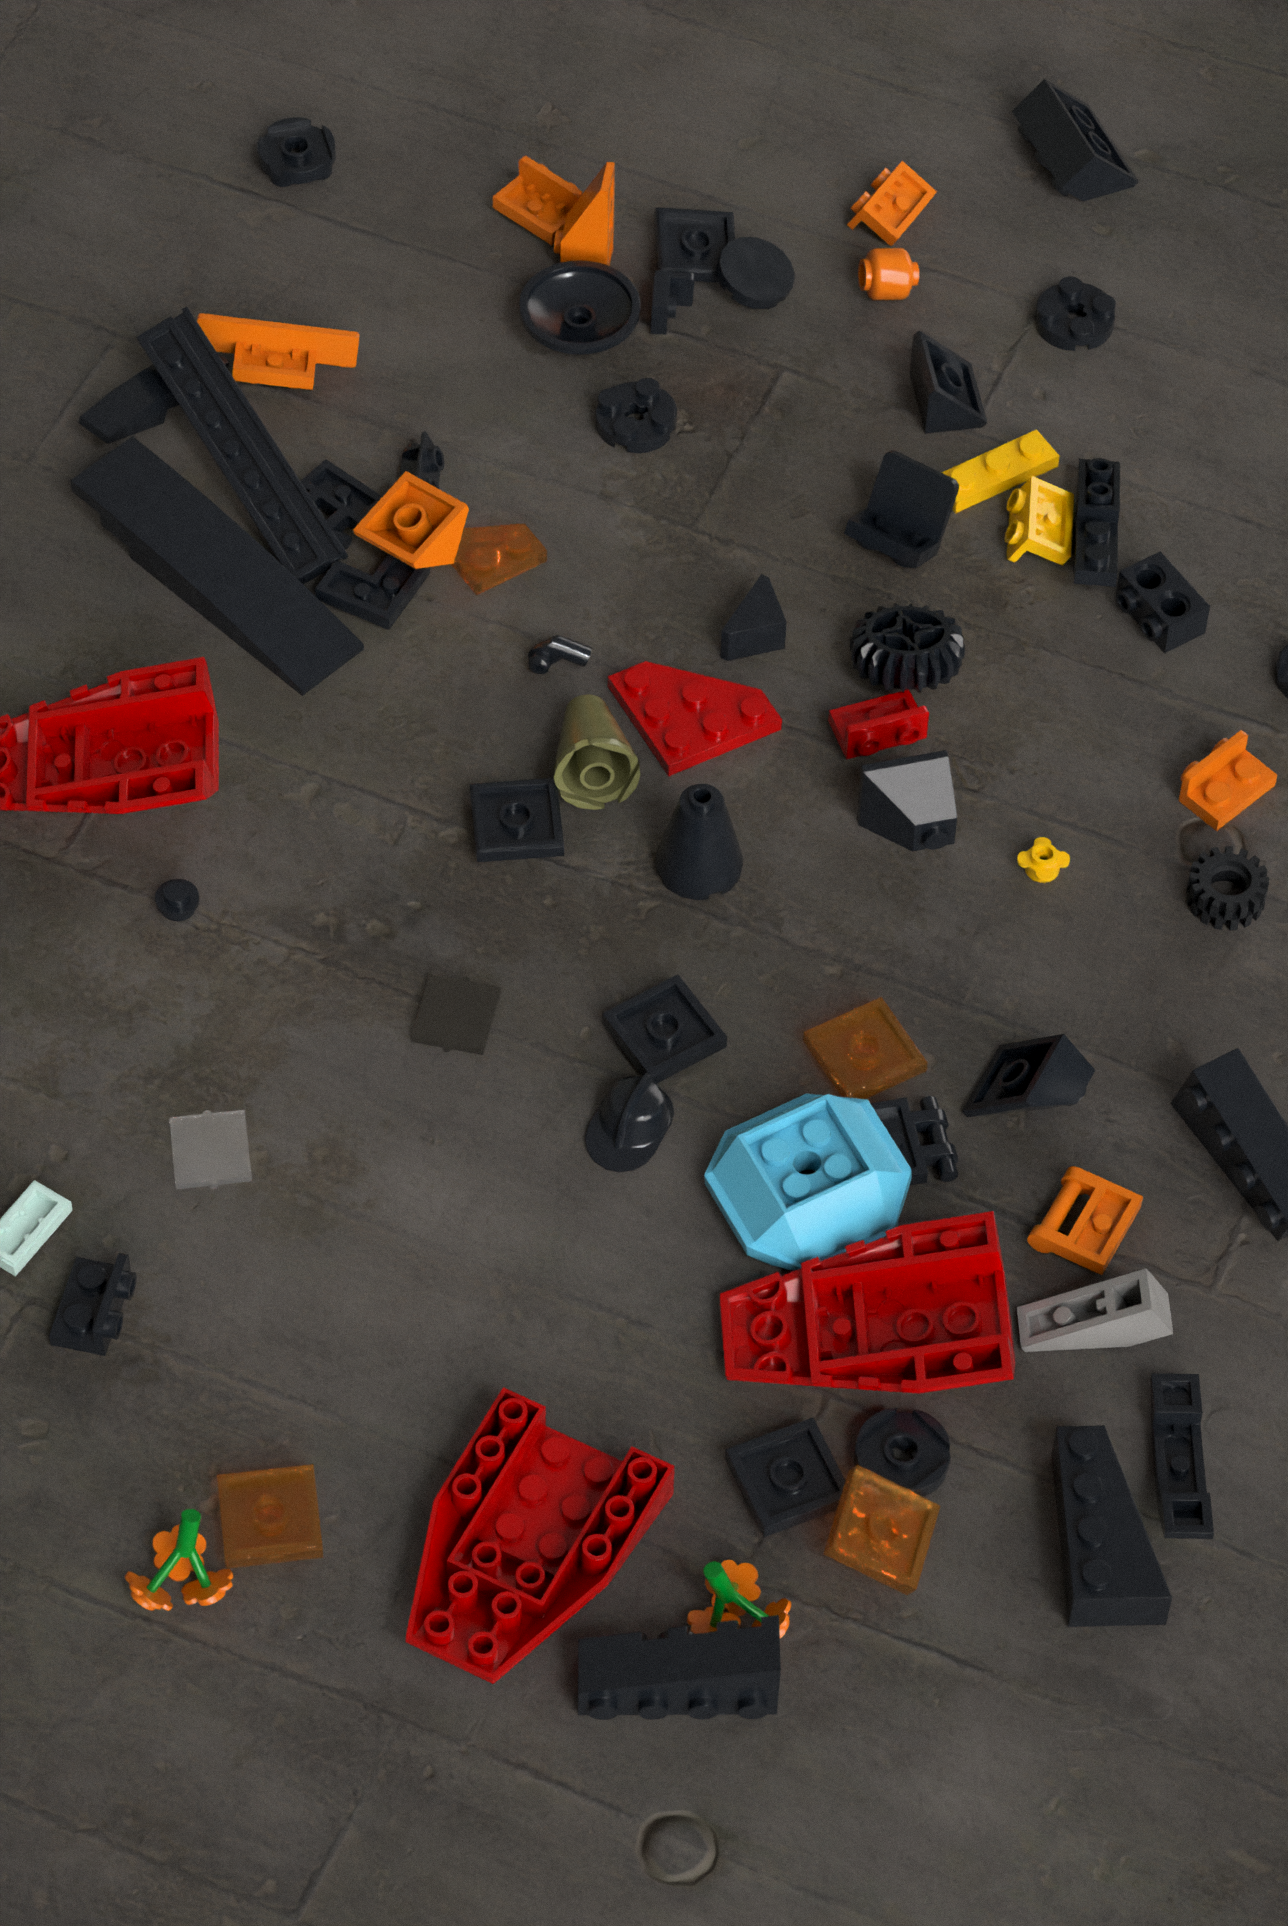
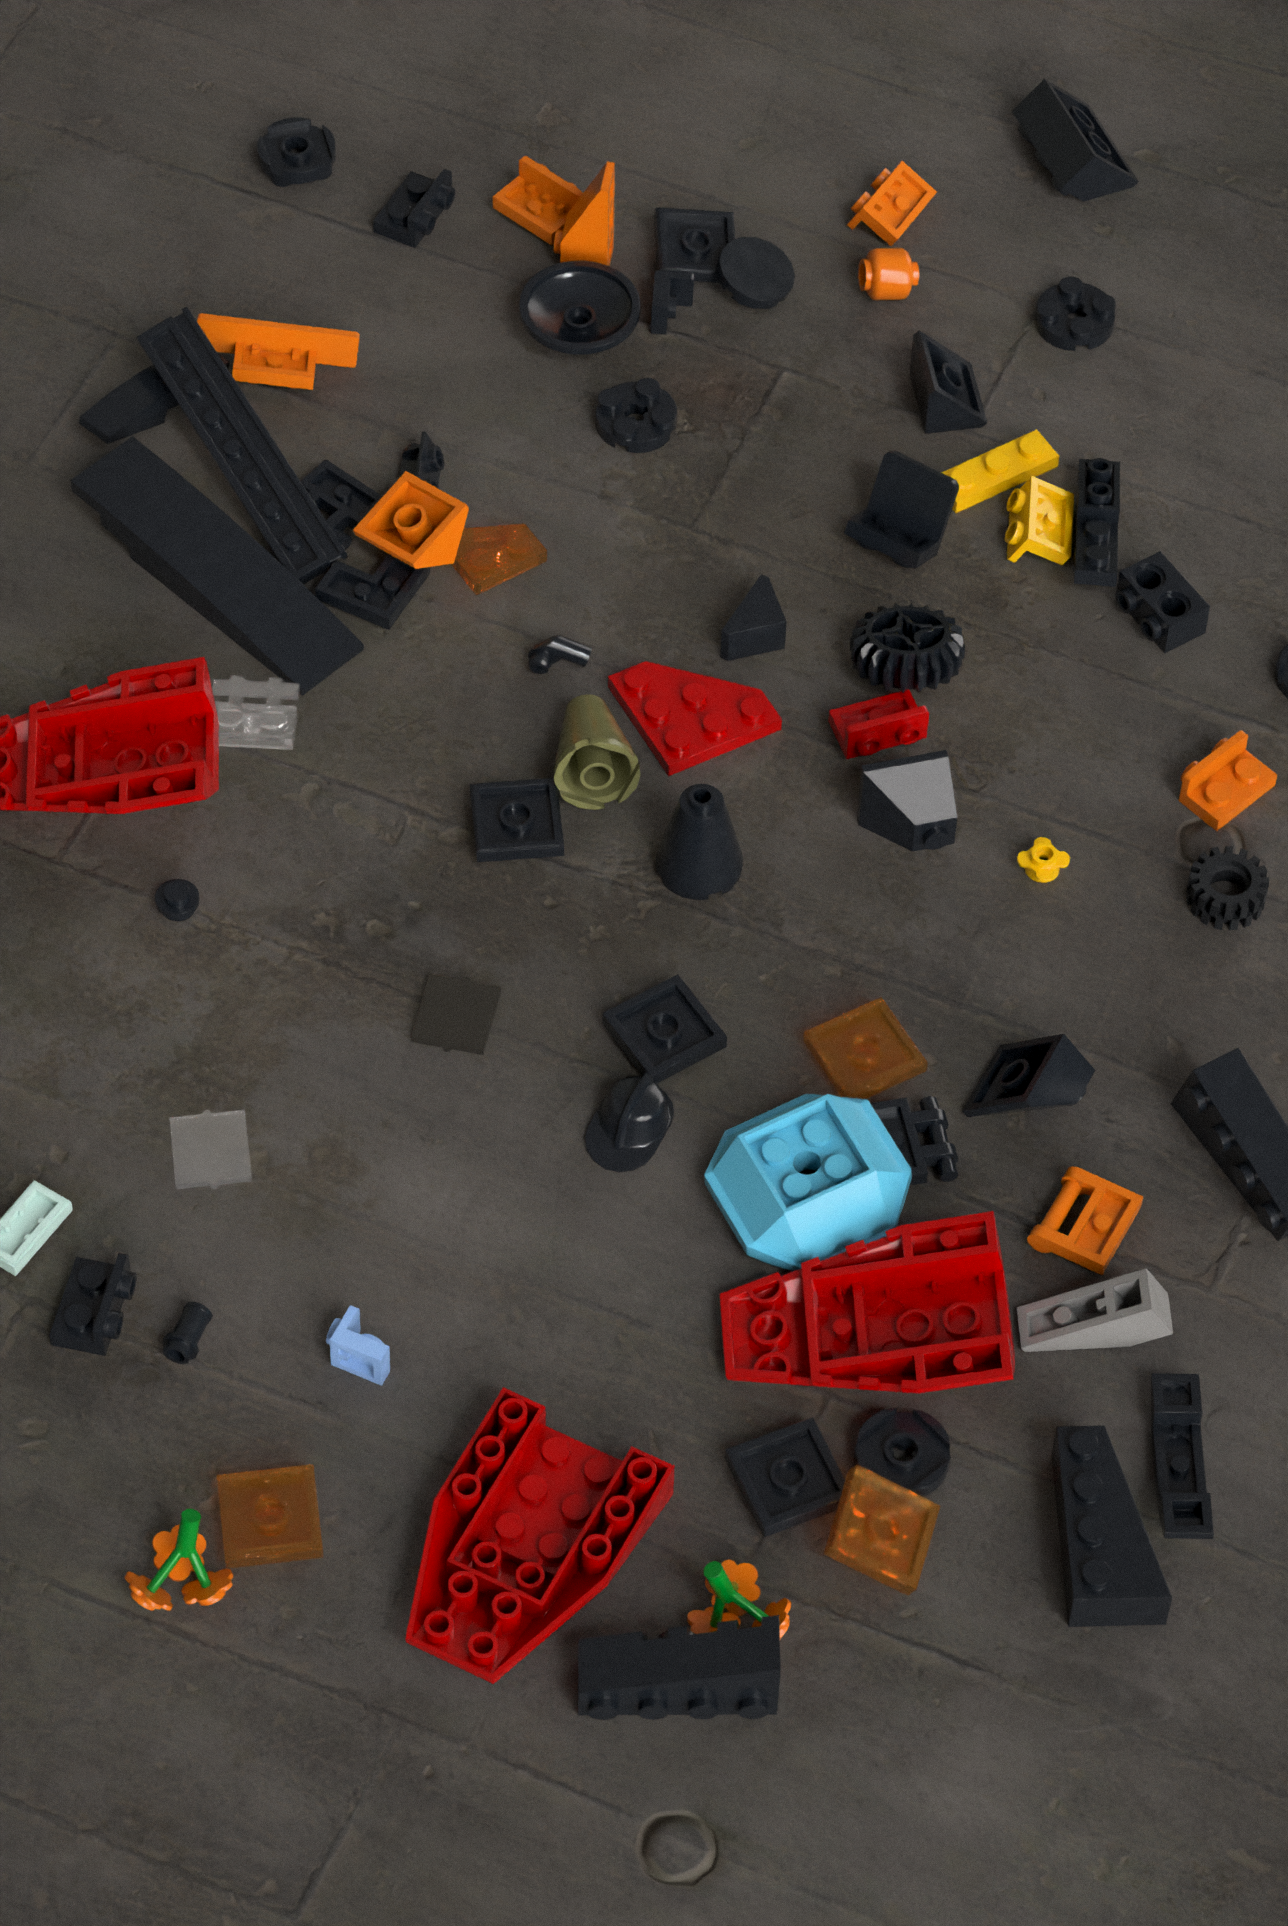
(182, 1343): none -> black pin
(256, 724): none -> clear plate
(357, 1352): none -> light blue bracket
(415, 208): none -> black bracket

